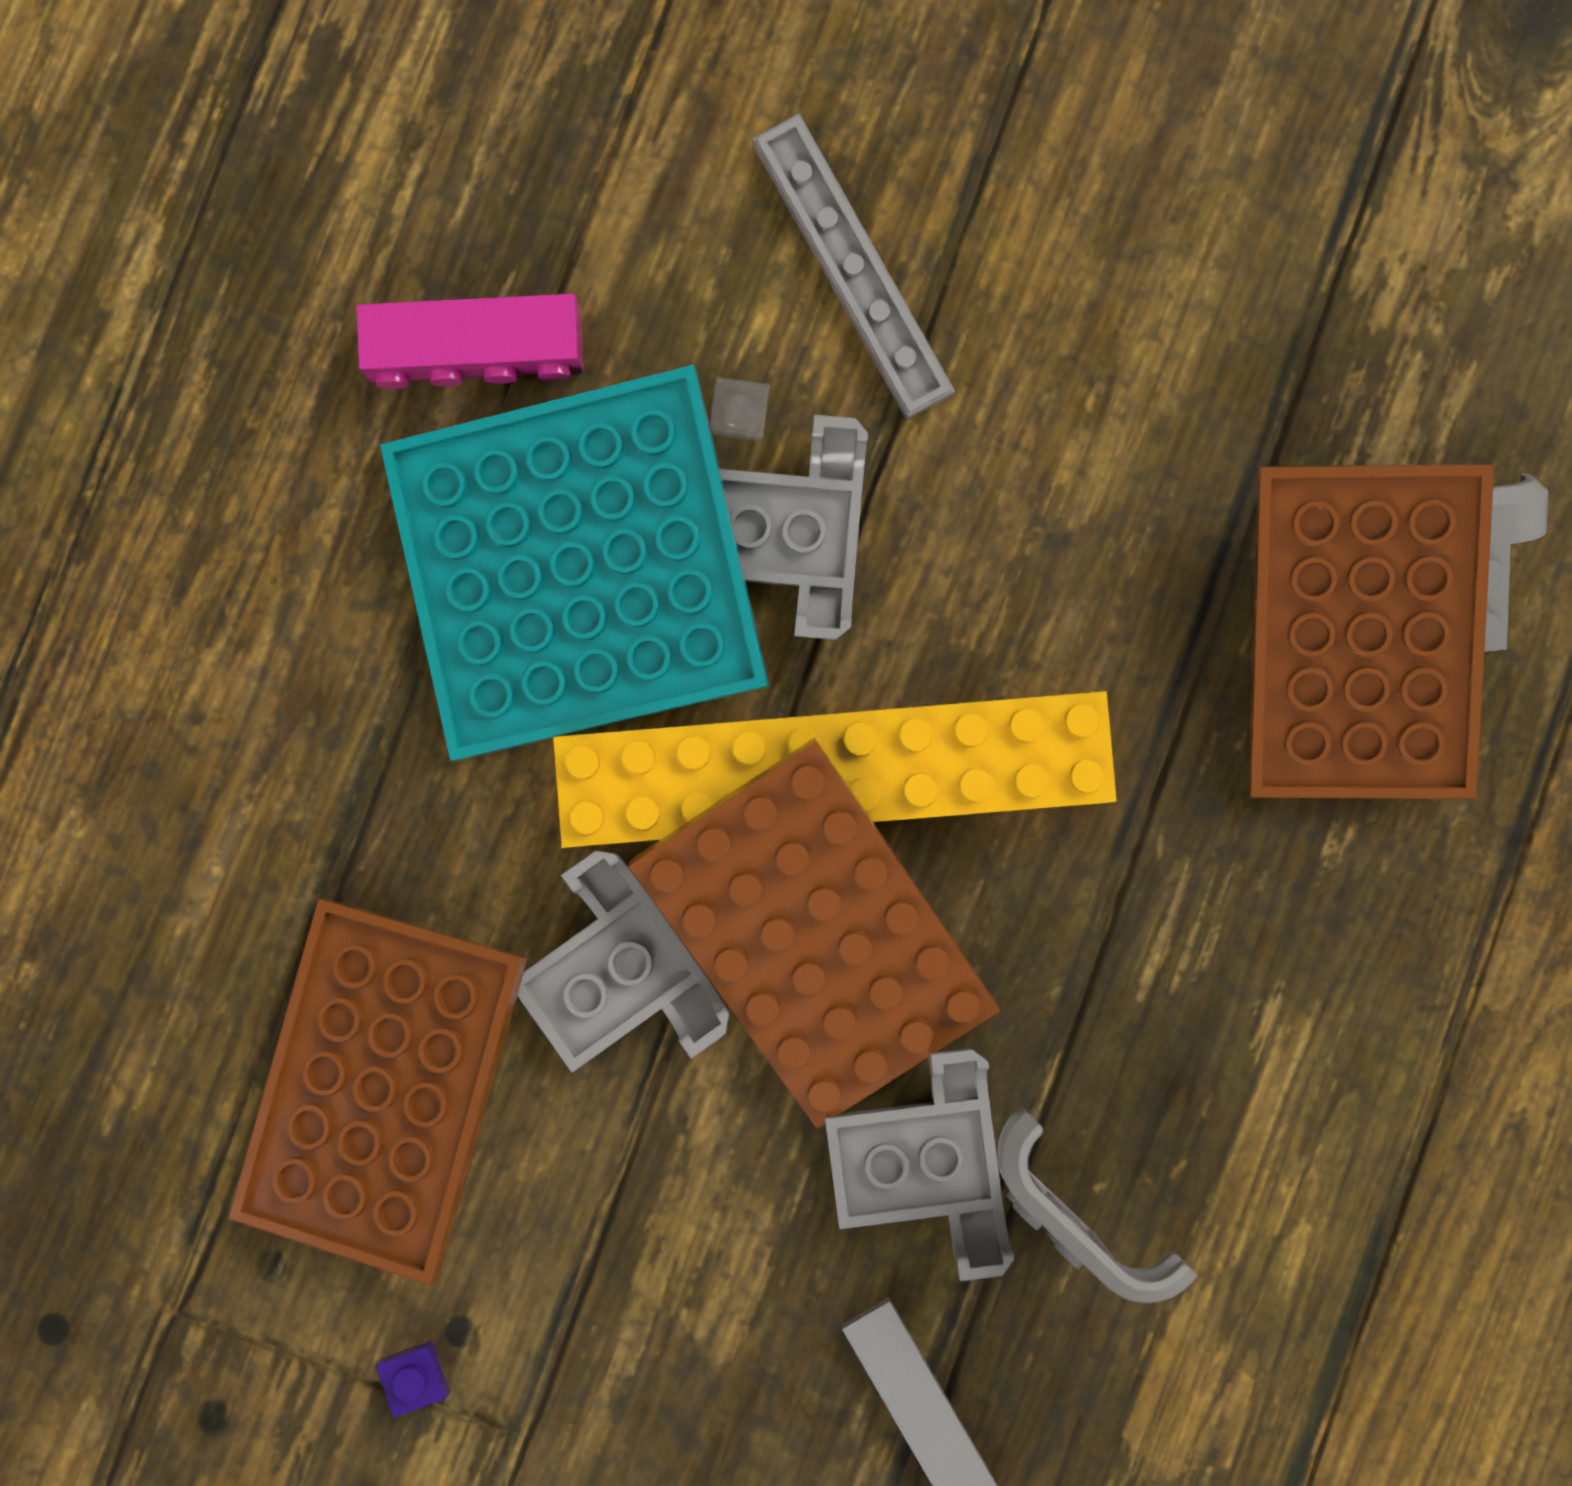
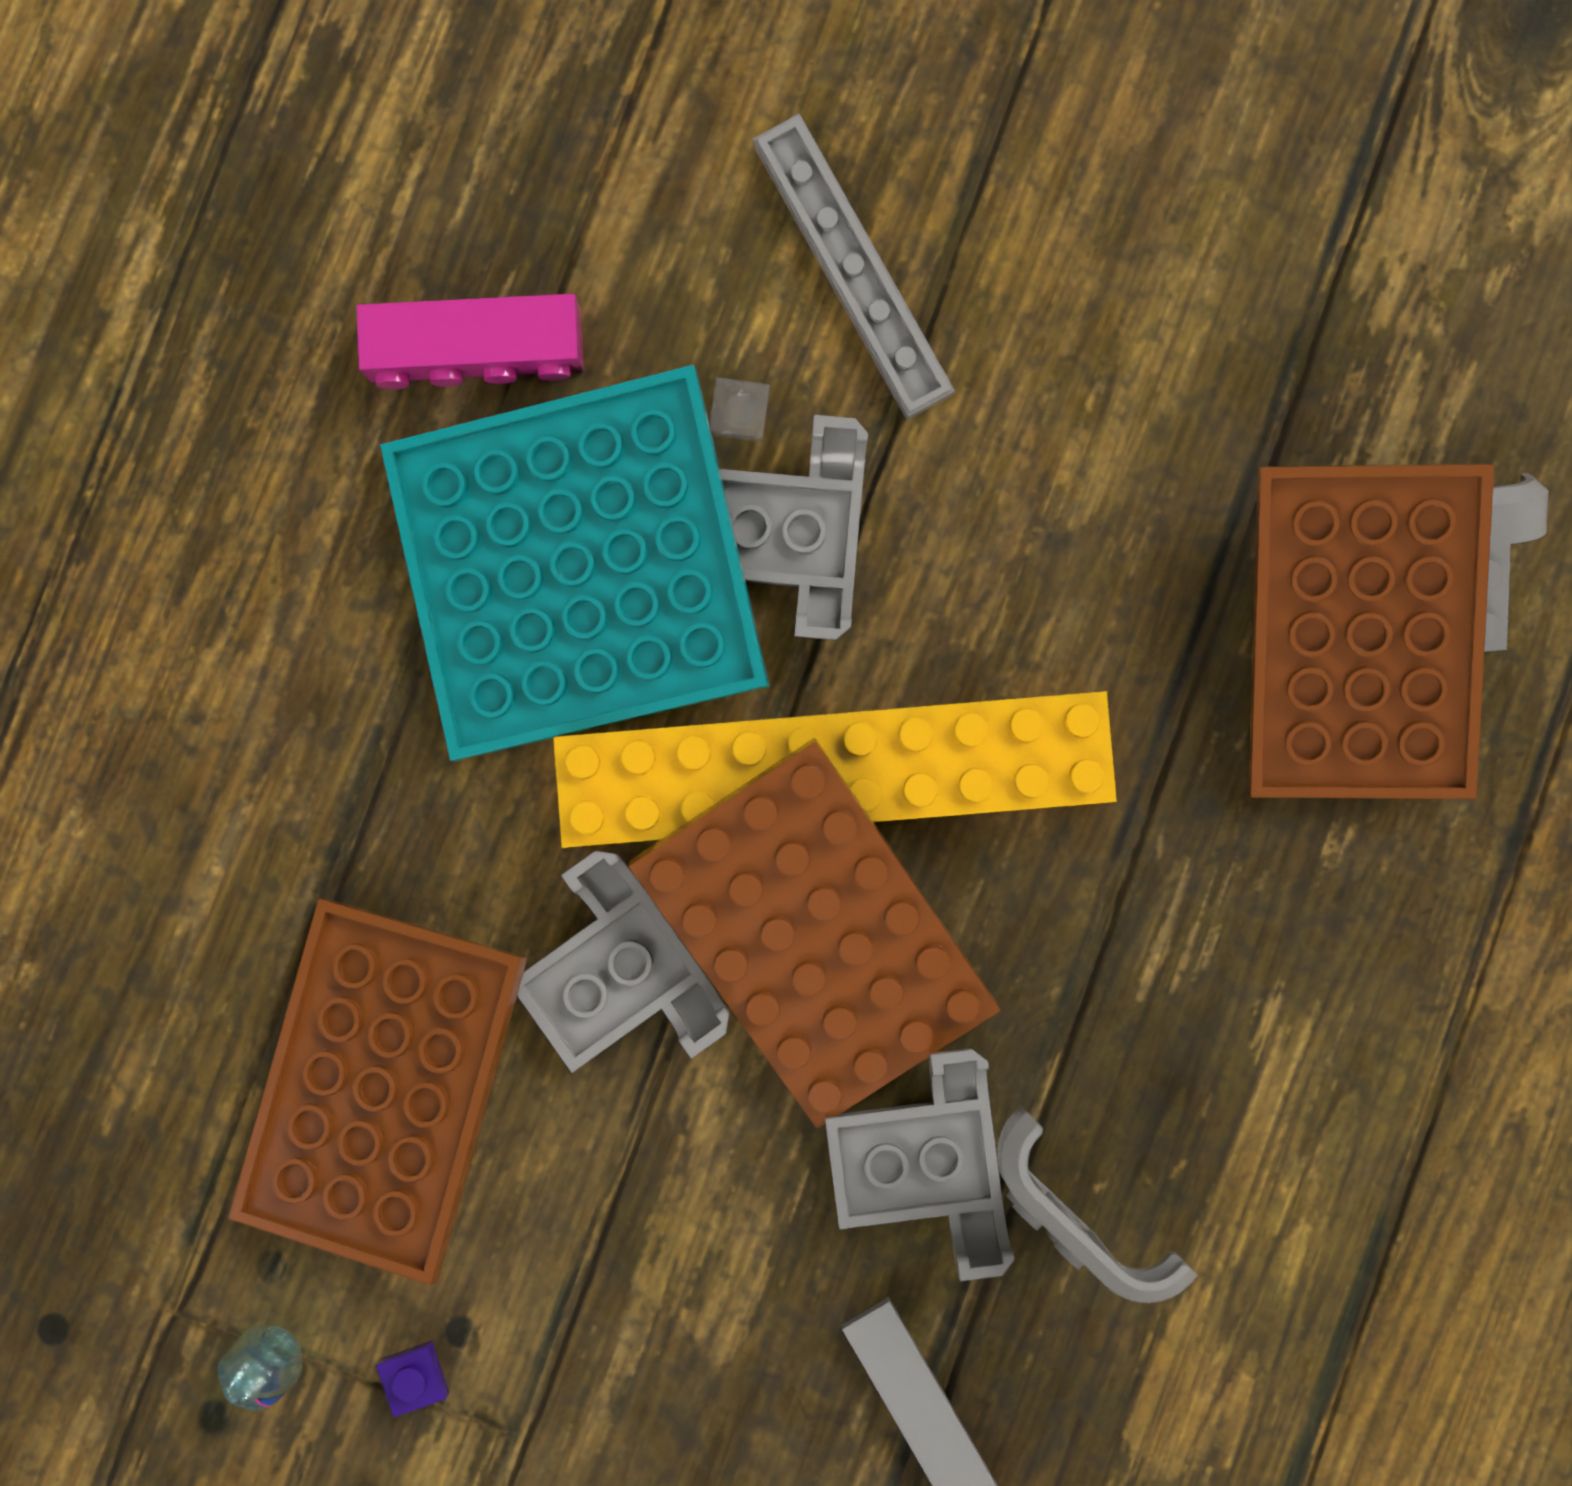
(260, 1367): none -> clear light blue head

